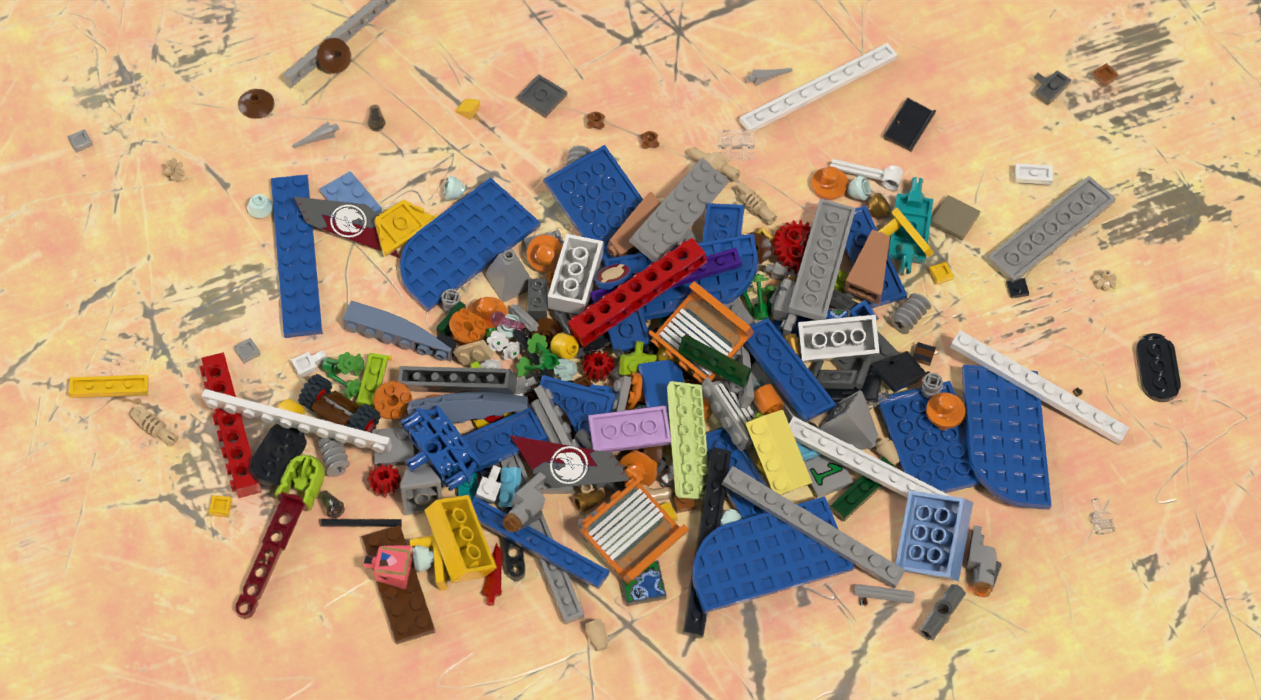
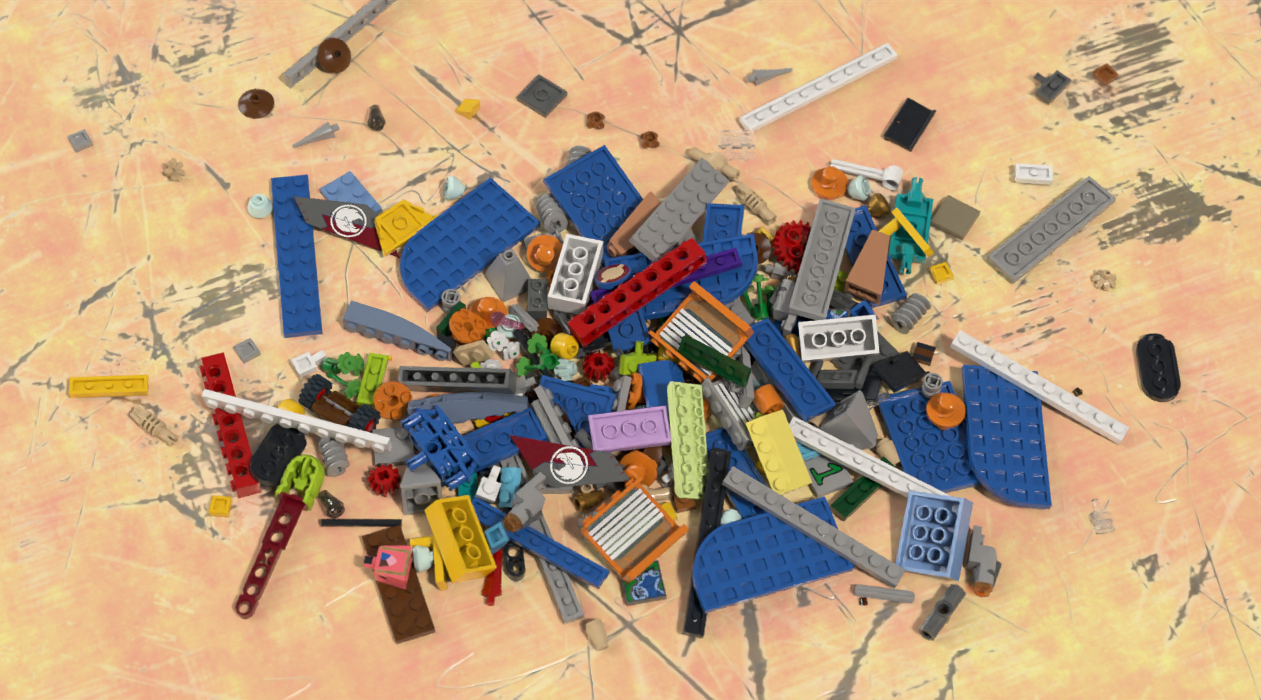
(496, 537): none -> dark azure slope
(551, 213): none -> light grey piece
(1018, 288): black plate -> none

